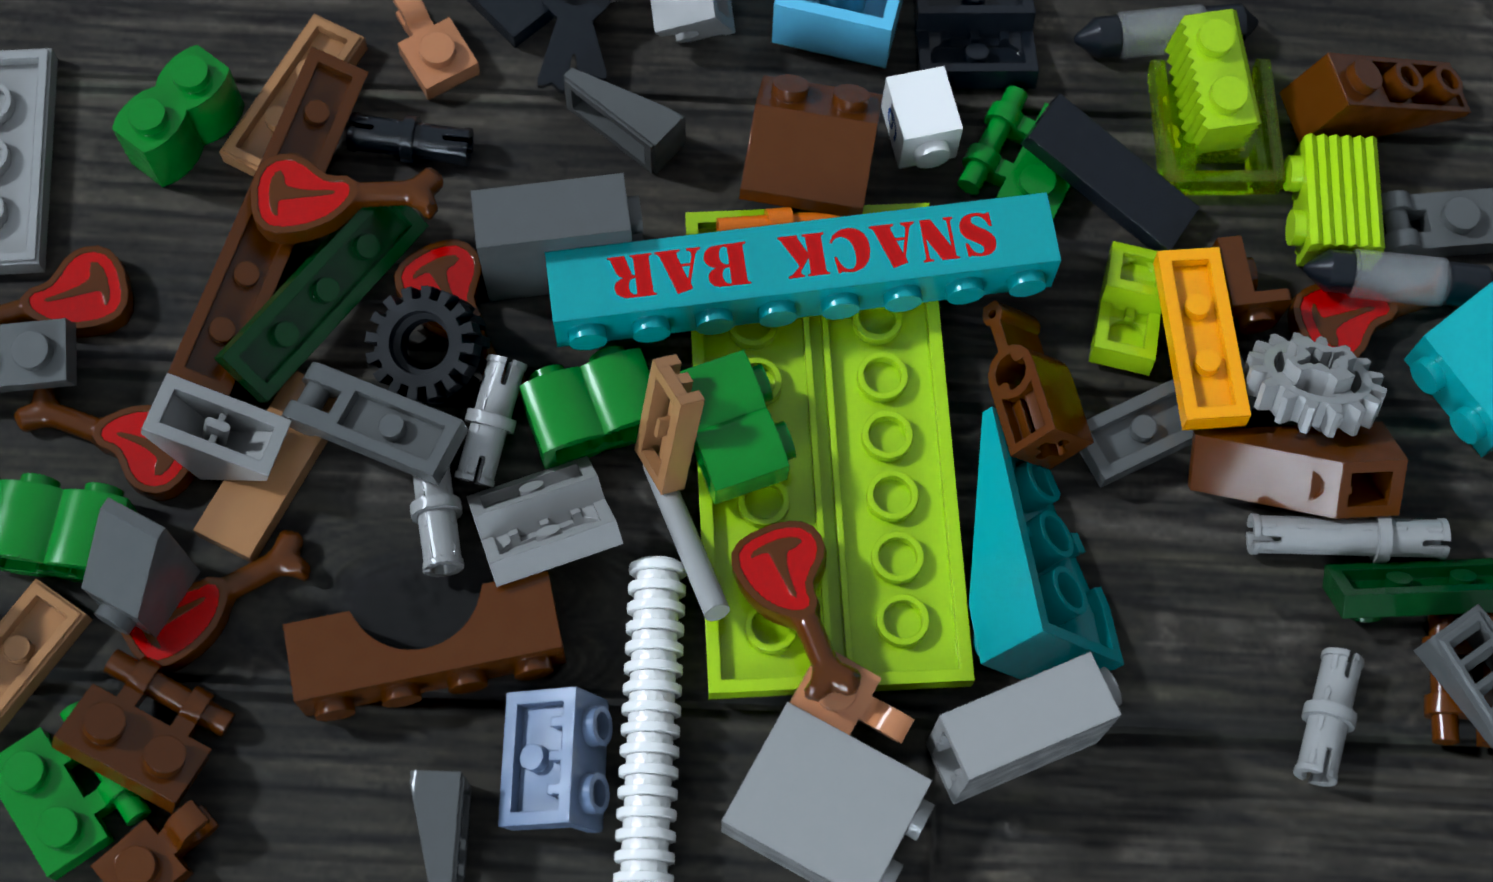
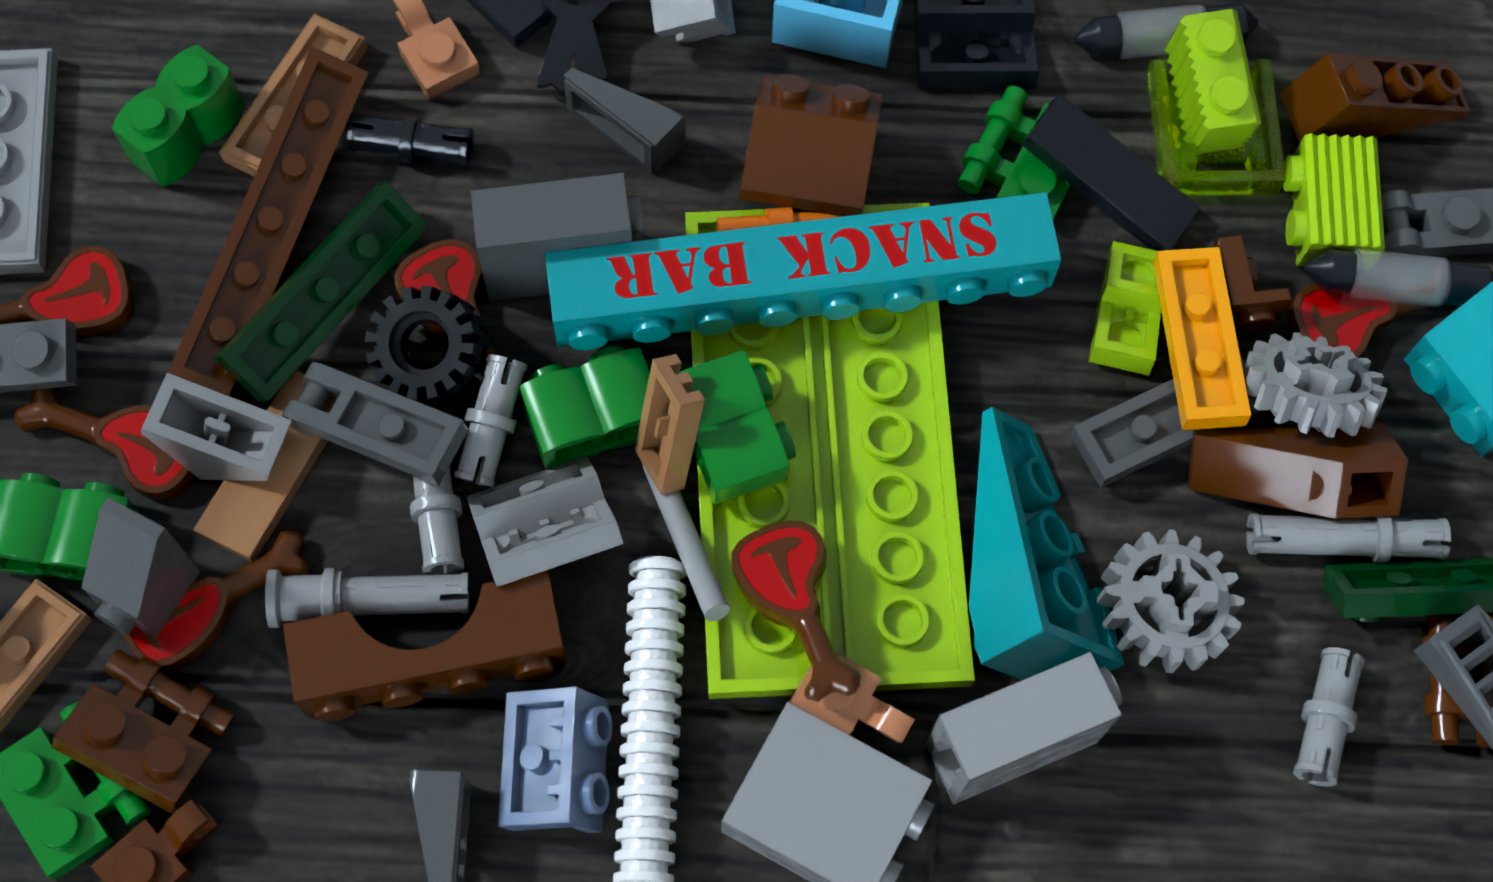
(301, 203): reddish brown piece -> none
(332, 593): none -> light grey pin
(921, 118): white brick -> none
(1033, 392): reddish brown piece -> none
(1170, 601): none -> light grey gear

